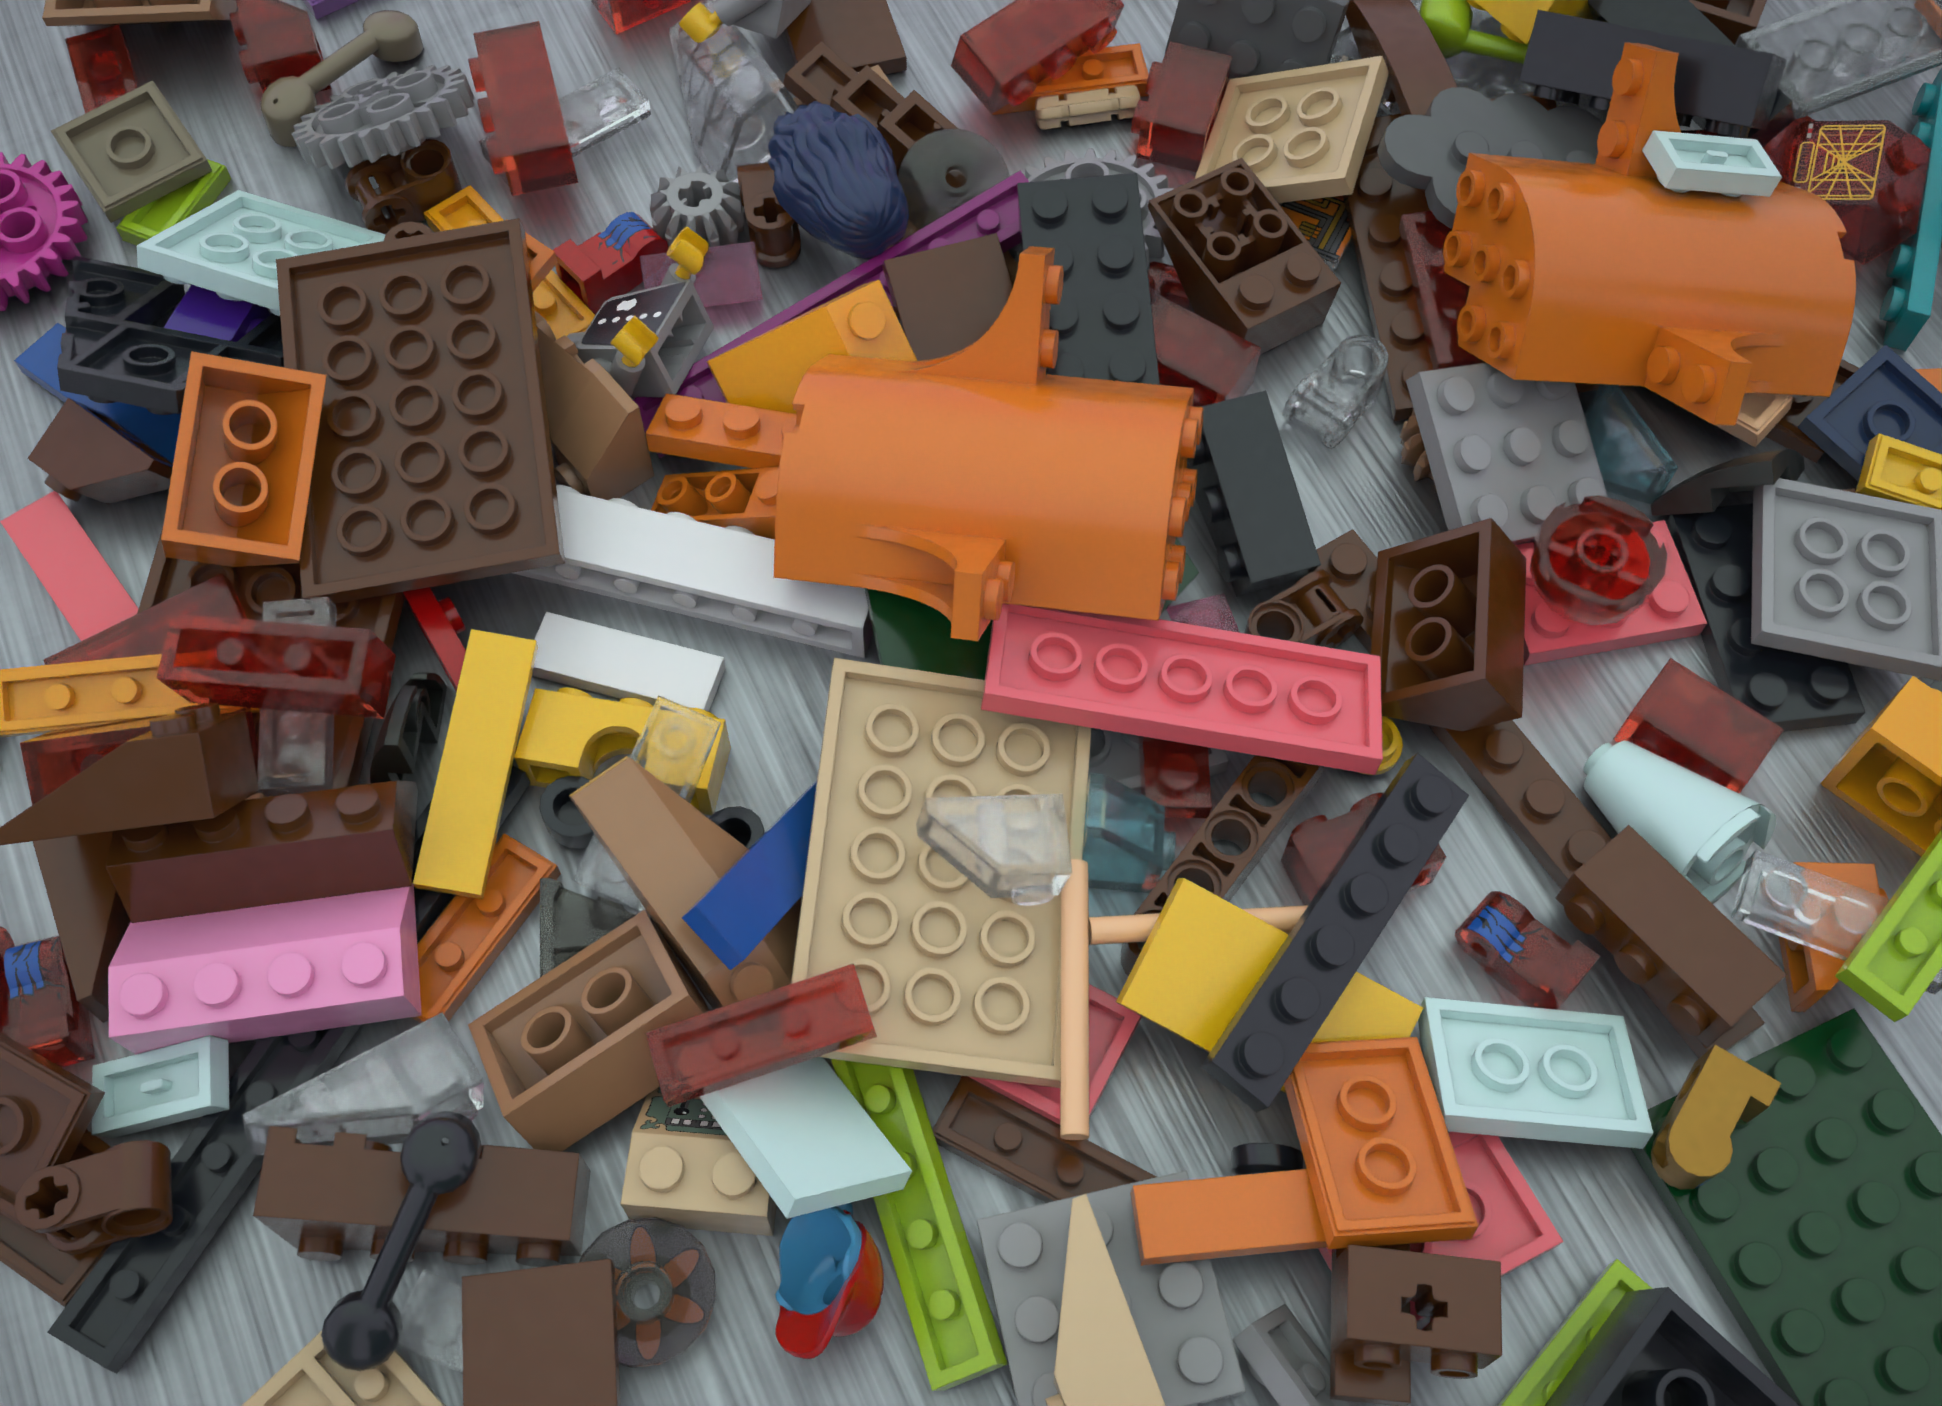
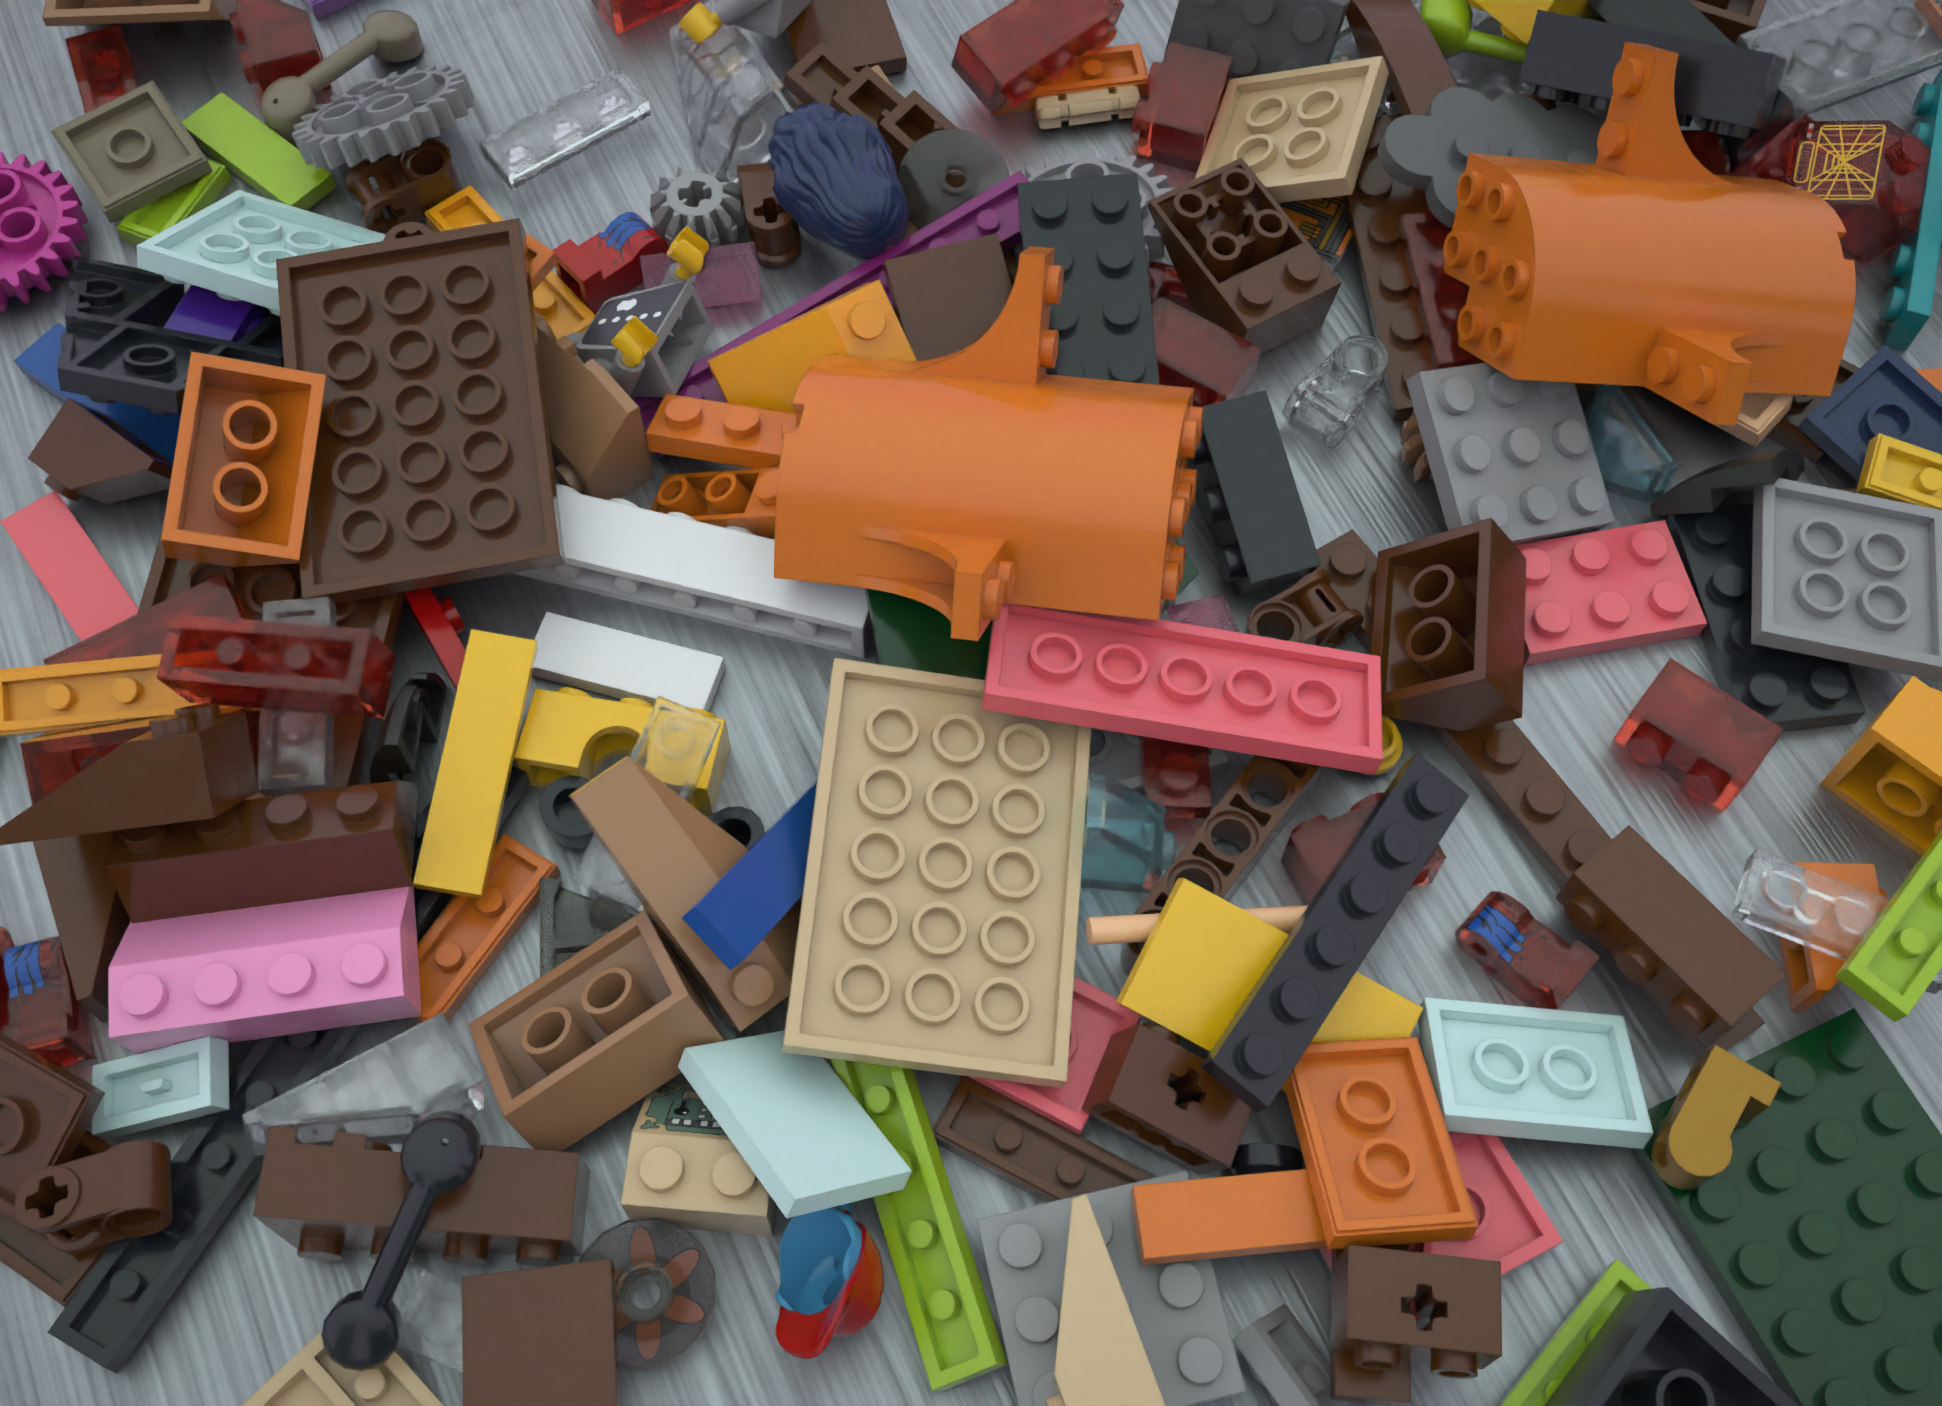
(257, 154): none -> lime tile
(521, 109): clear red brick -> none
(760, 1035): clear red tile -> none
(1002, 842): clear slope -> none
(1075, 1005): light nougat bar -> none
(1135, 1099): none -> reddish brown brick
(1596, 561): clear red cylinder -> none
(1679, 813): light aqua cone -> none
(1711, 164): light aqua plate -> none

